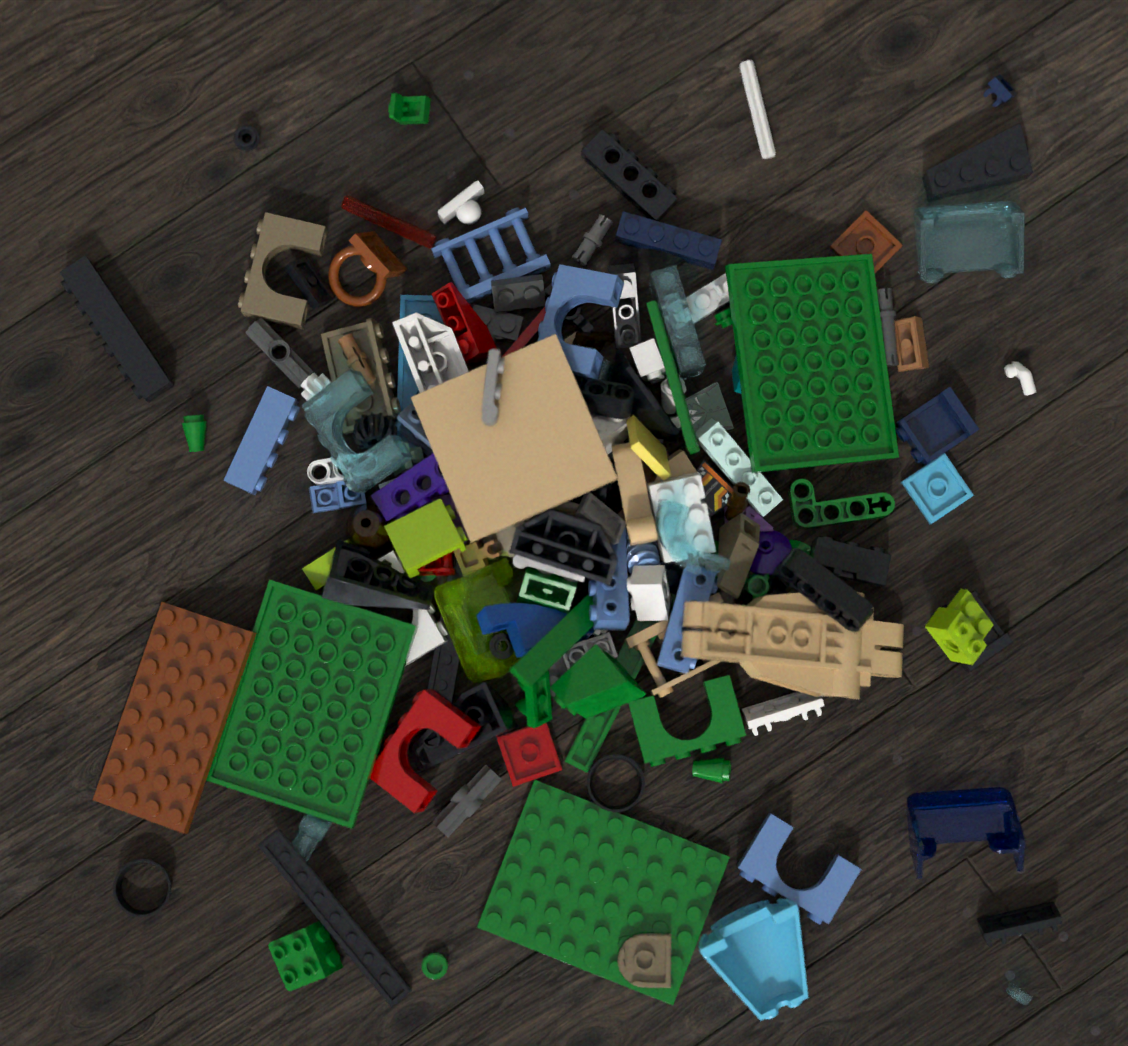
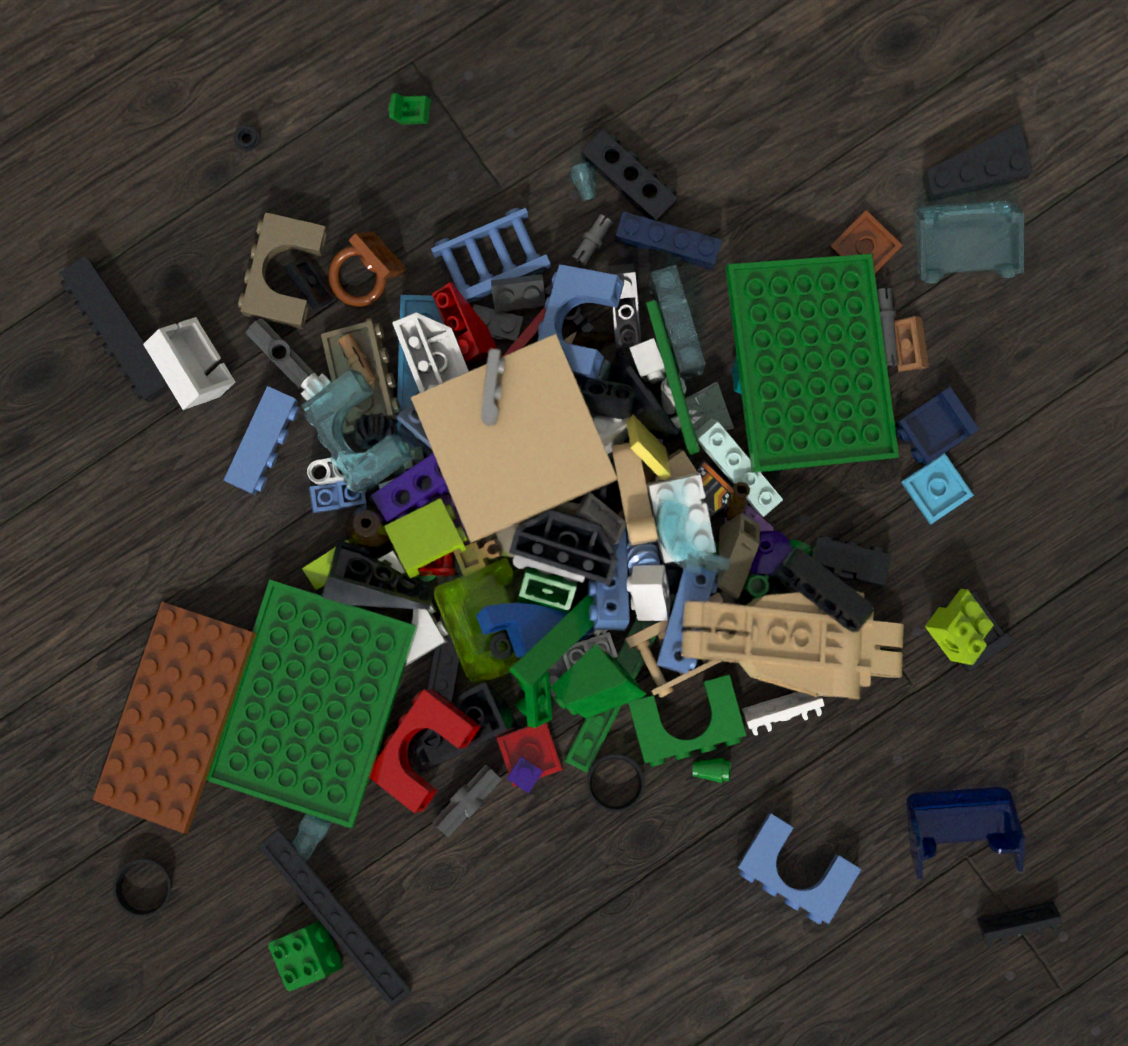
(183, 357): none -> white piece
(195, 431): green cone -> none
(388, 221): clear red axle -> none
(434, 965): green tile -> none
(463, 205): white tile -> none
(524, 774): none -> dark purple plate
(583, 179): none -> clear light blue cone
(592, 879): green plate -> none
(646, 960): dark tan tile -> none
(708, 299): white plate -> none
(724, 318): green plate -> none
(757, 109): white axle -> none
(760, 955): medium azure cone -> none
(841, 506): green beam -> none
(1002, 89): dark blue tile -> none
(1018, 993): clear light blue tile -> none
(1023, 374): white arm -> none

